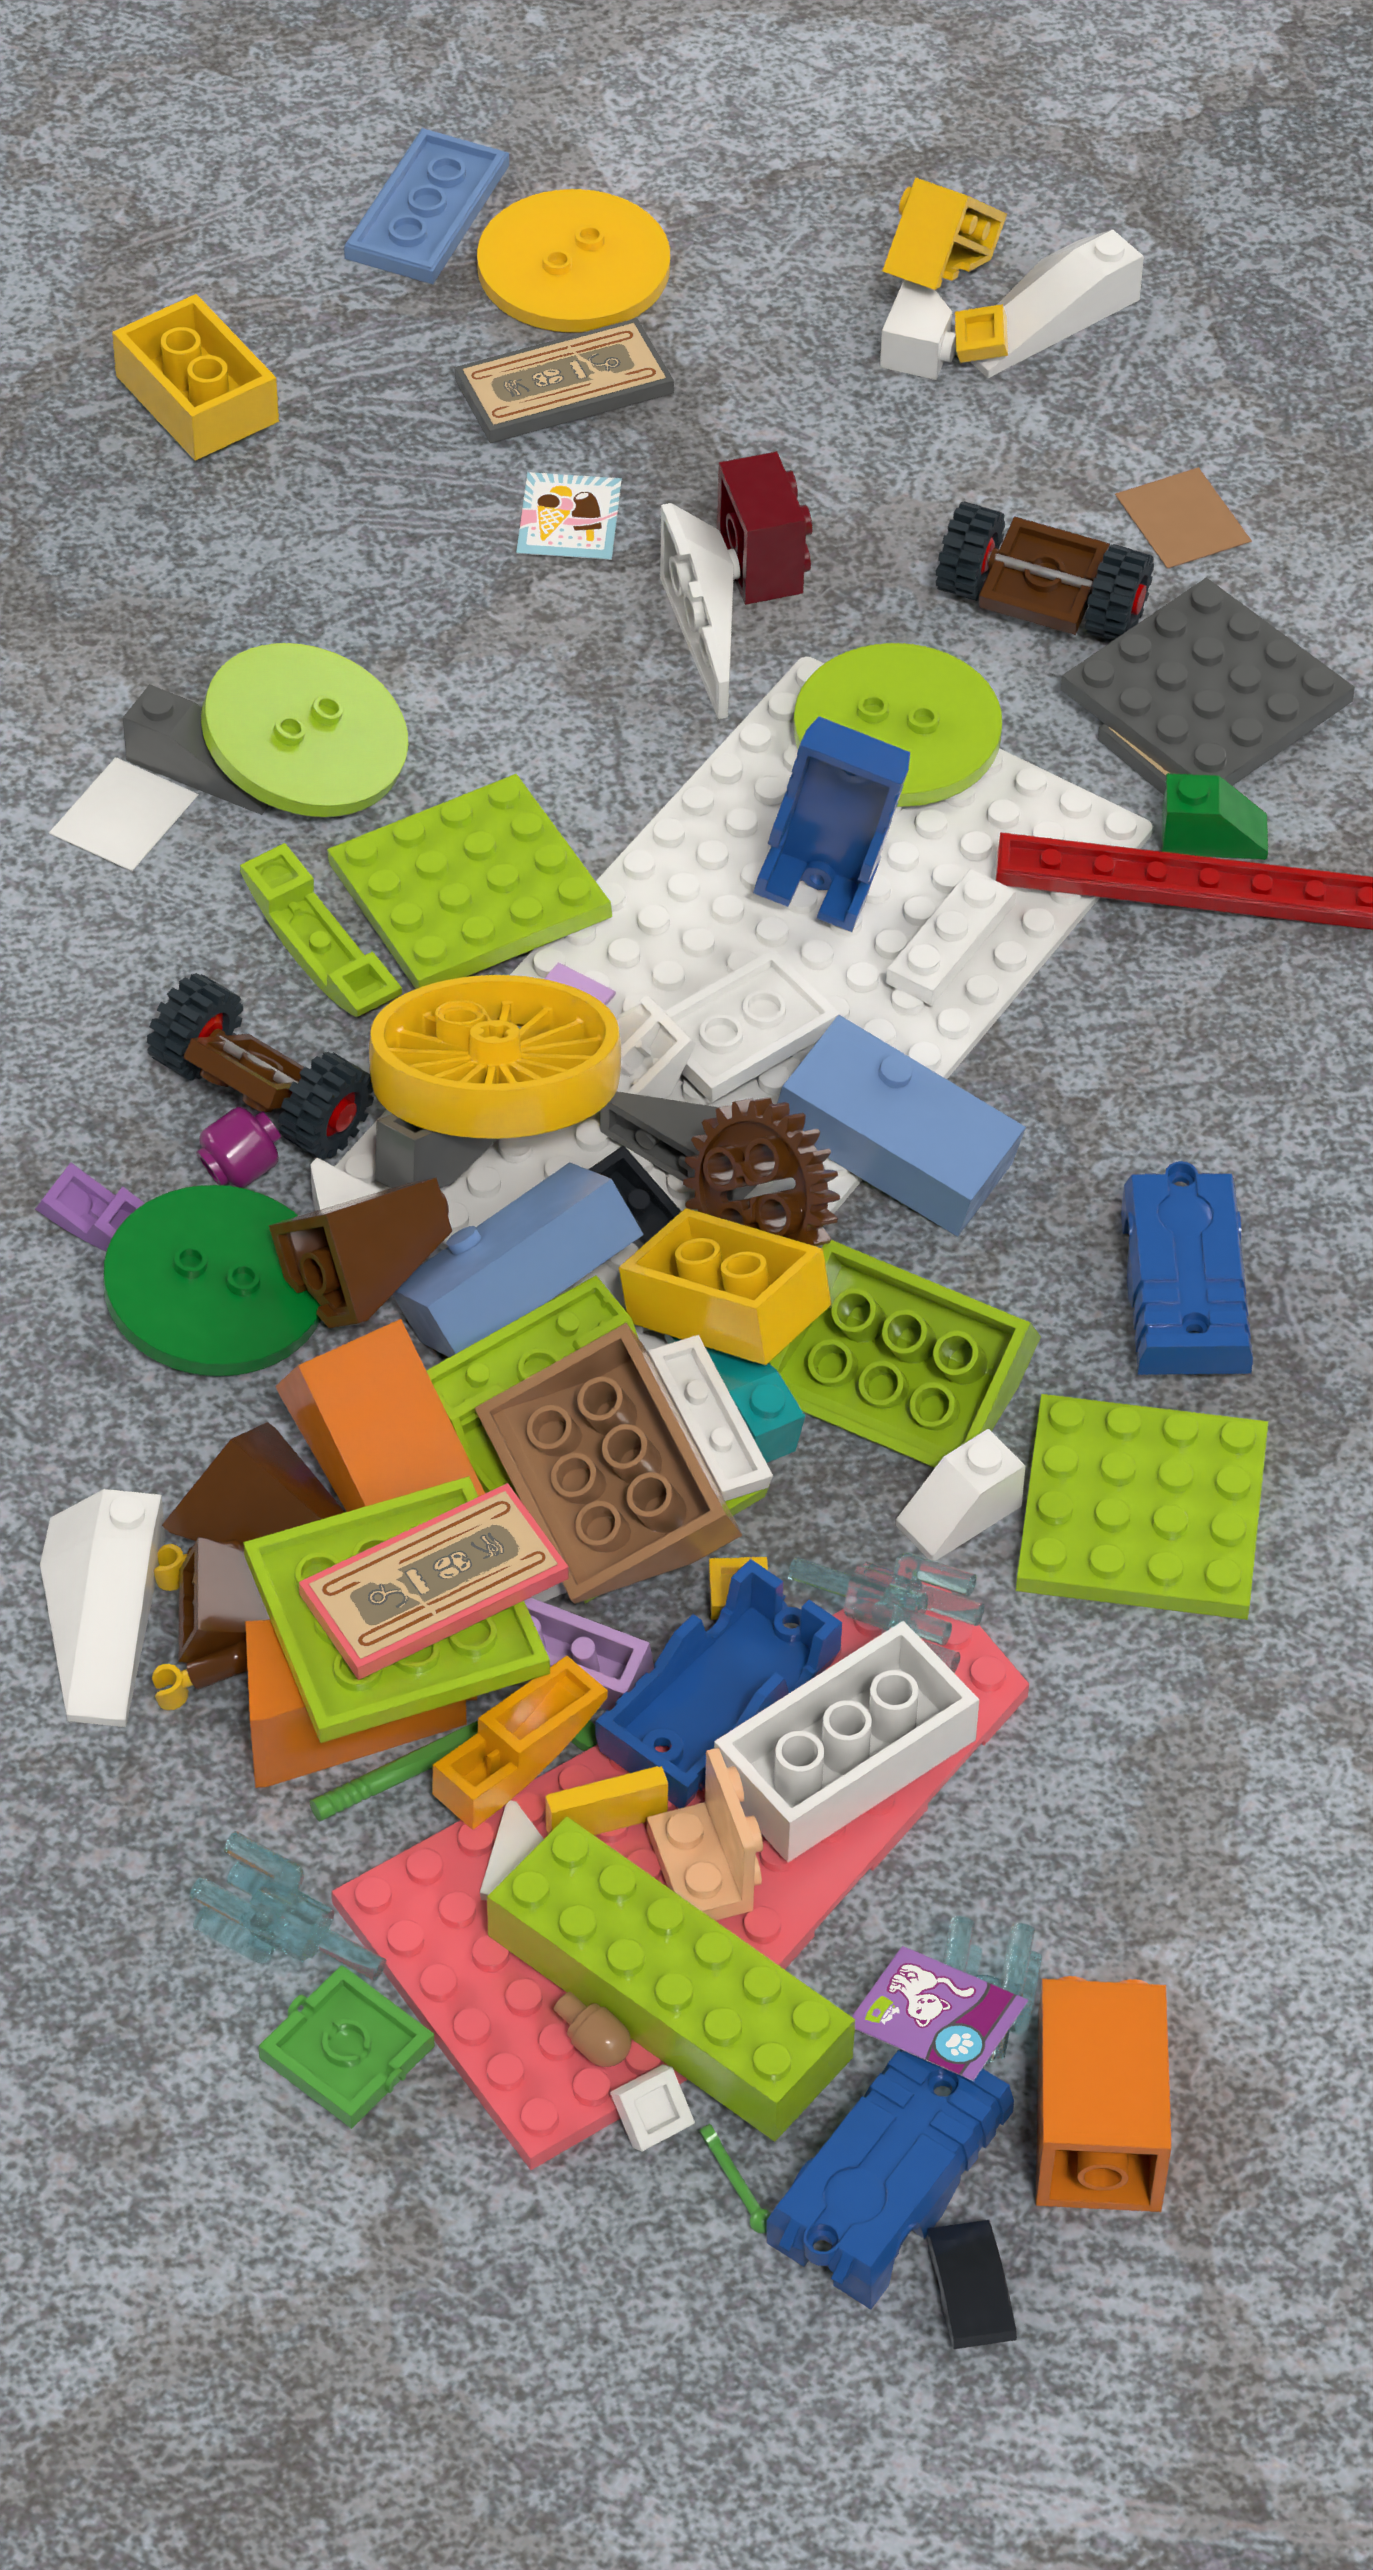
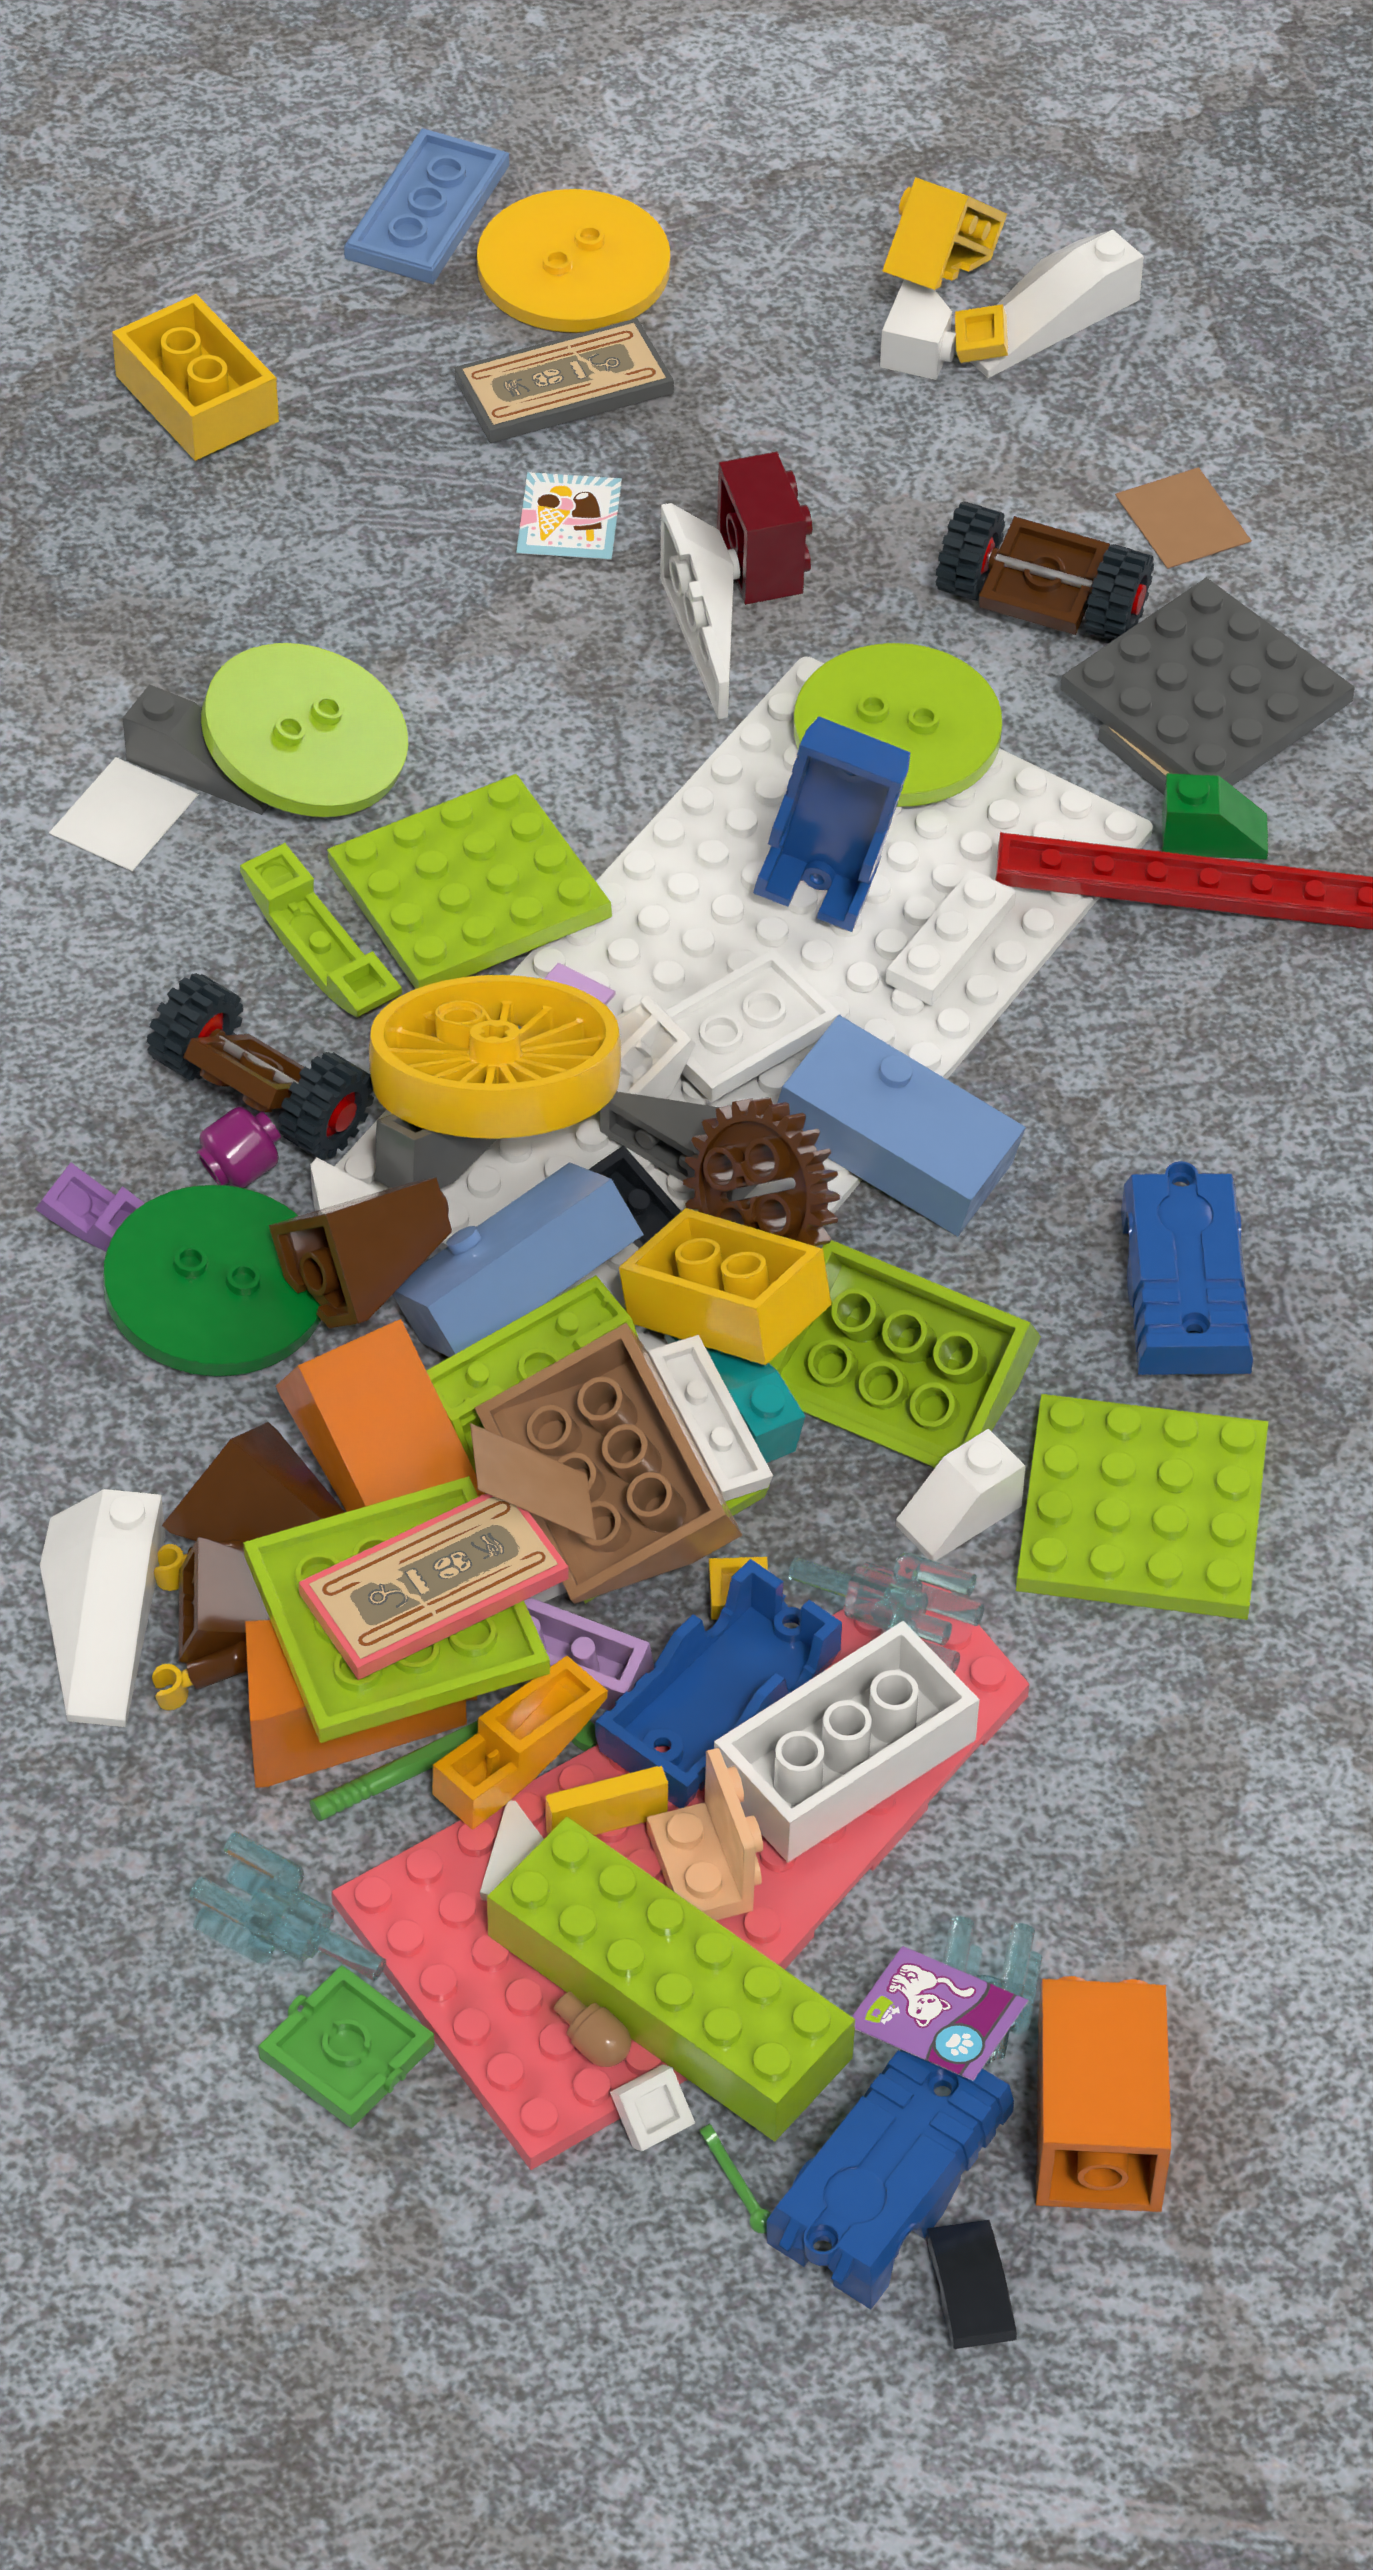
(532, 1482): none -> medium nougat sticker

